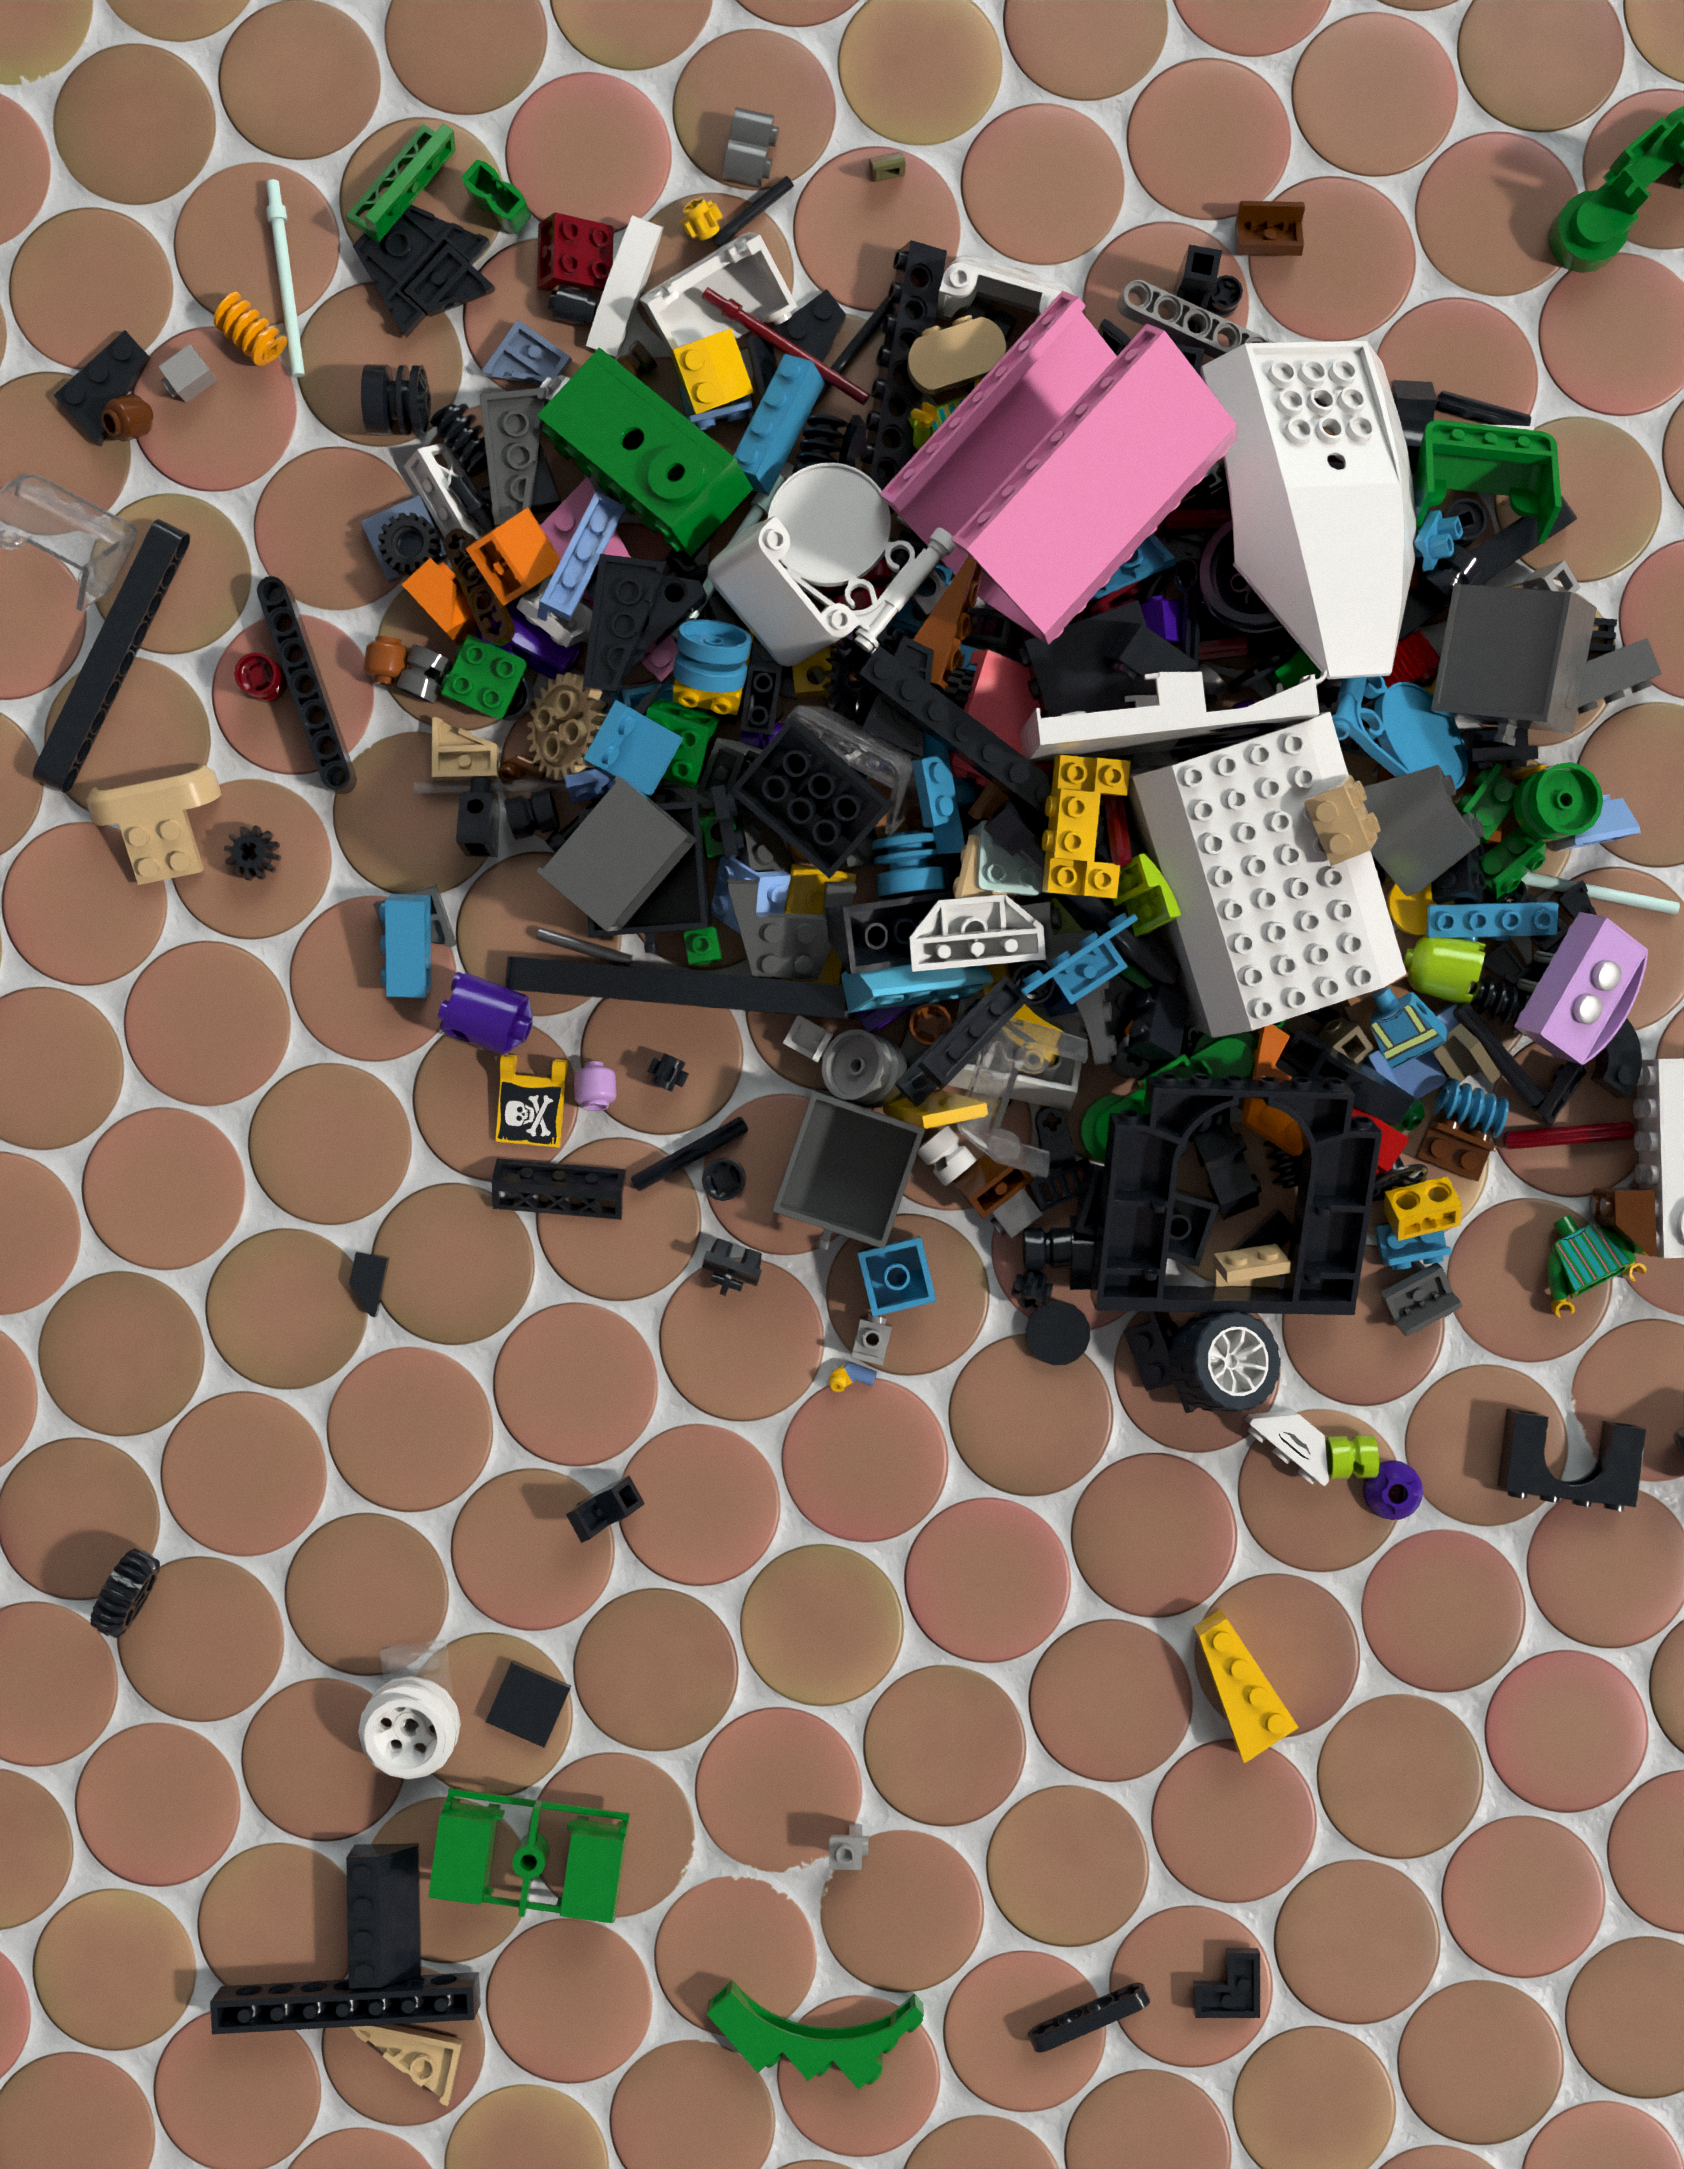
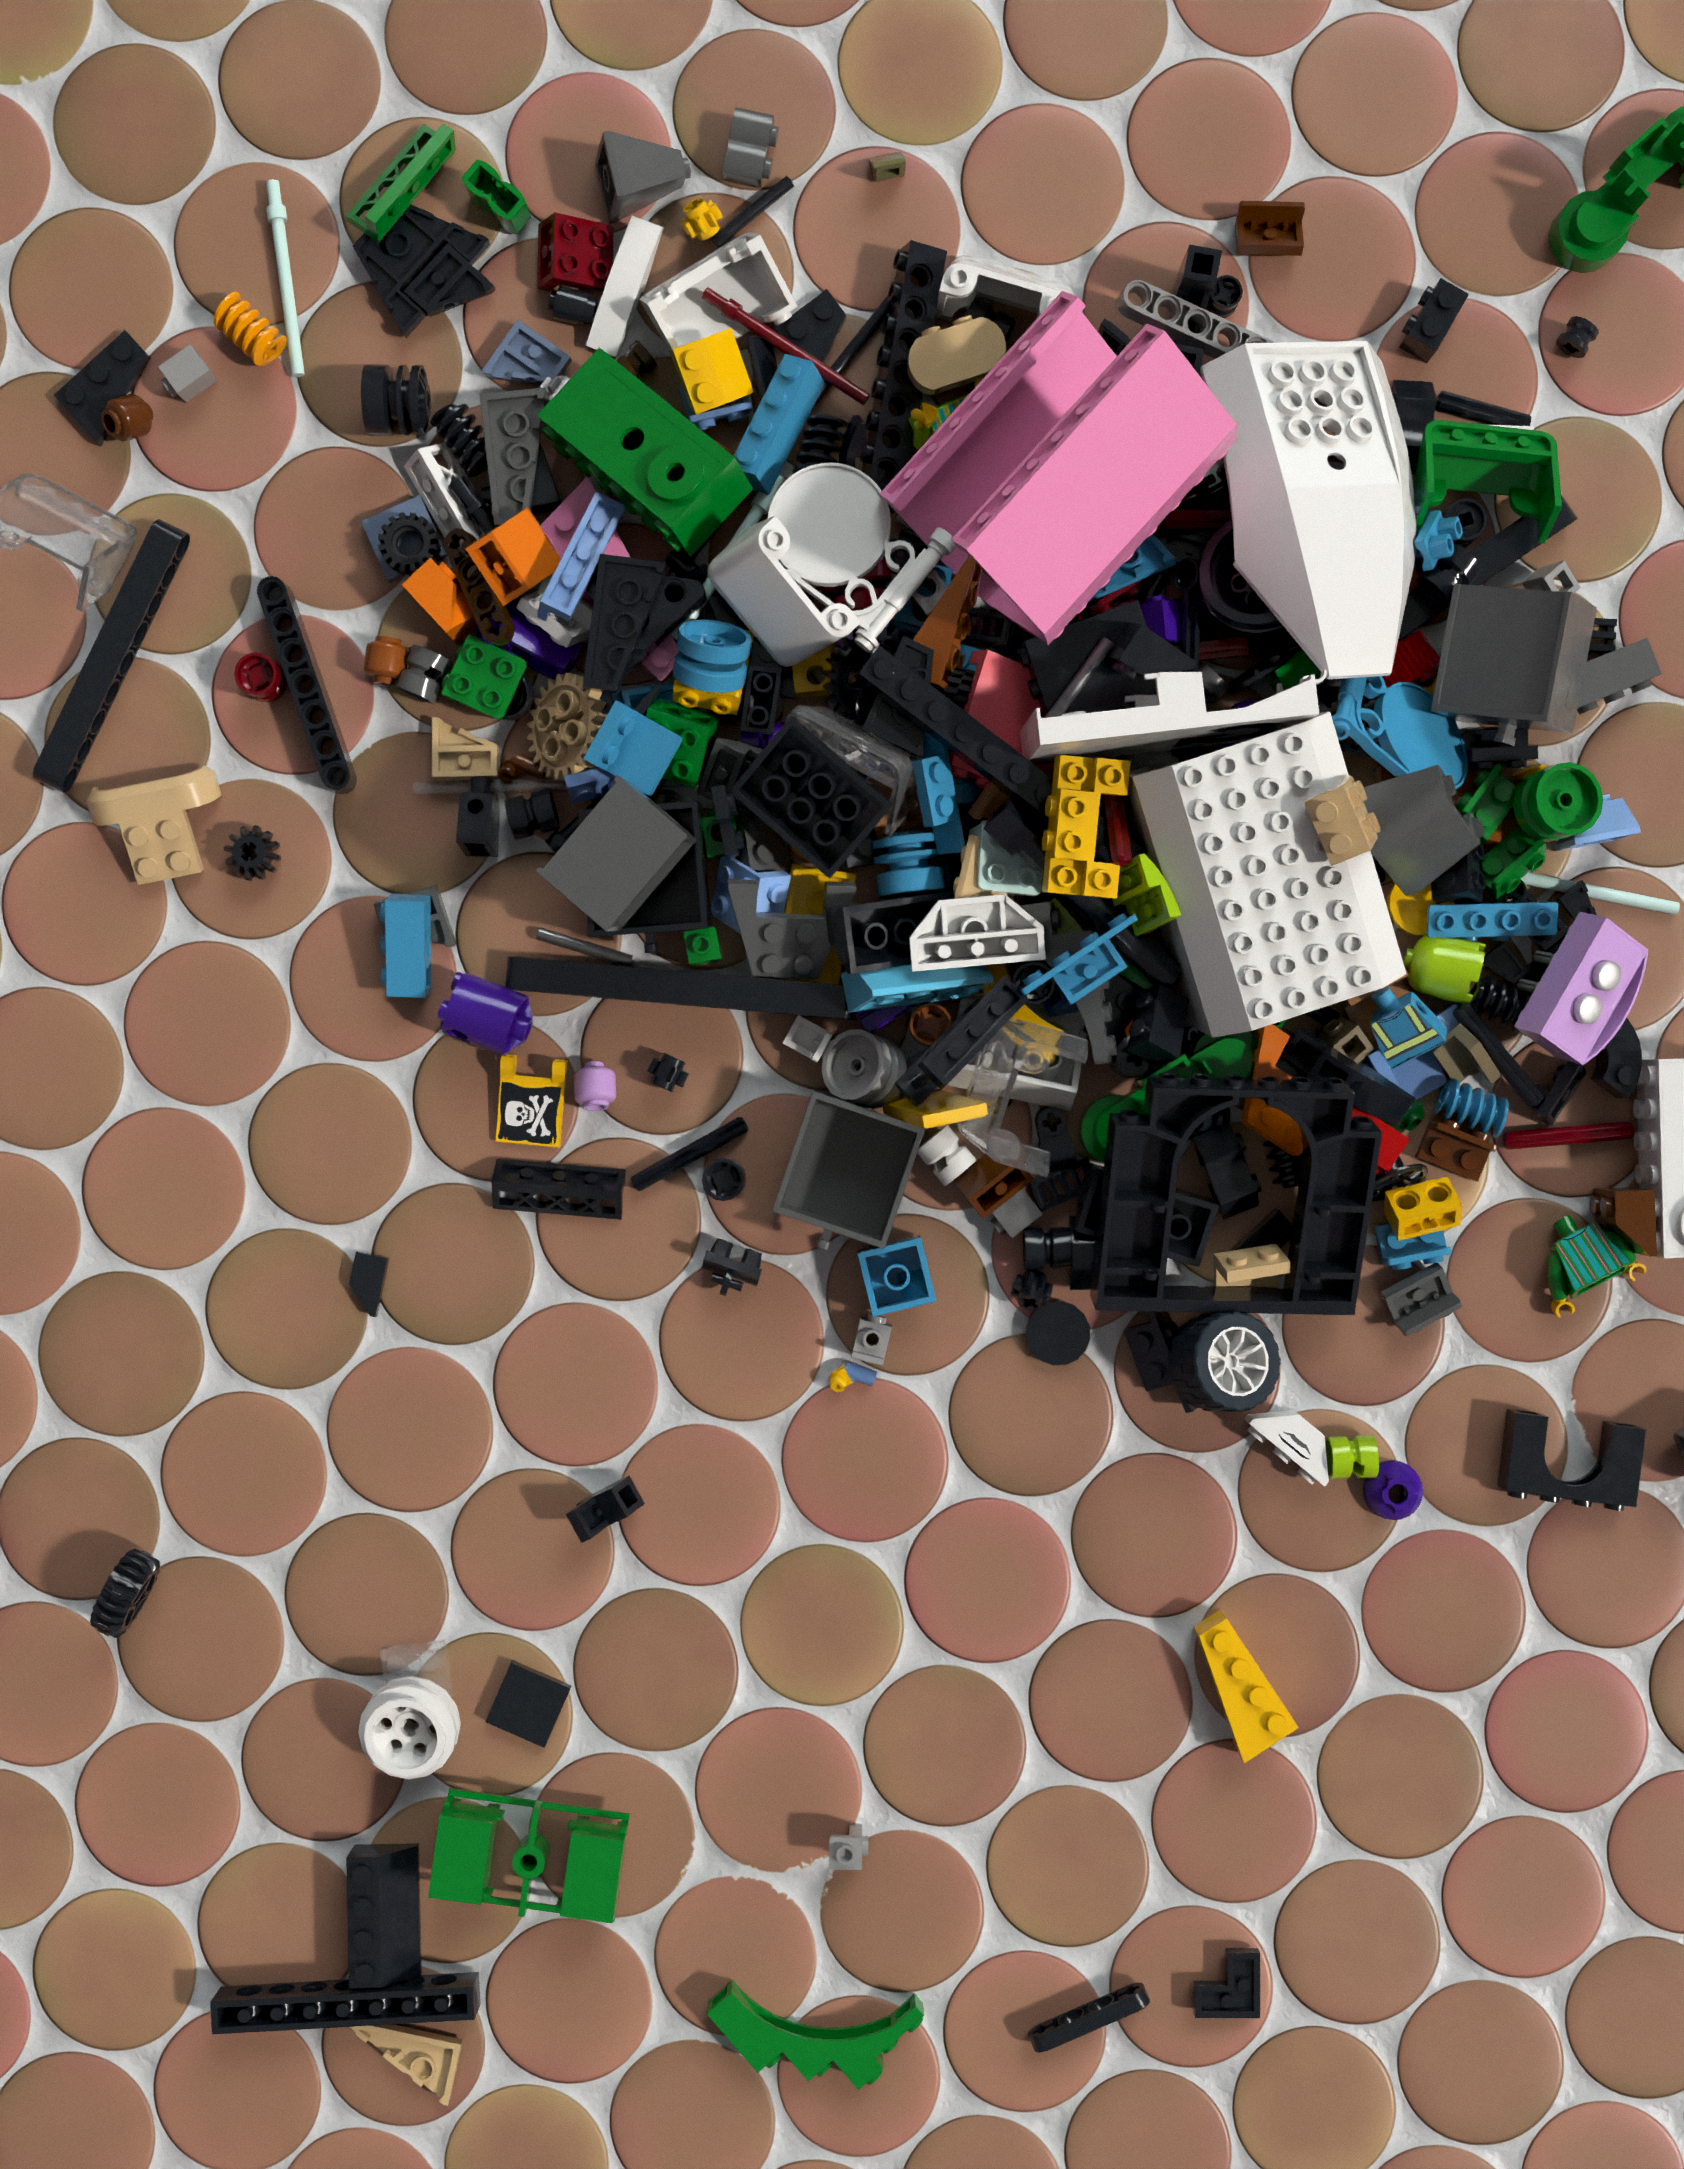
(637, 173): none -> dark grey slope
(1080, 678): none -> flat silver bar
(1434, 319): none -> black brick
(1577, 337): none -> black wheel

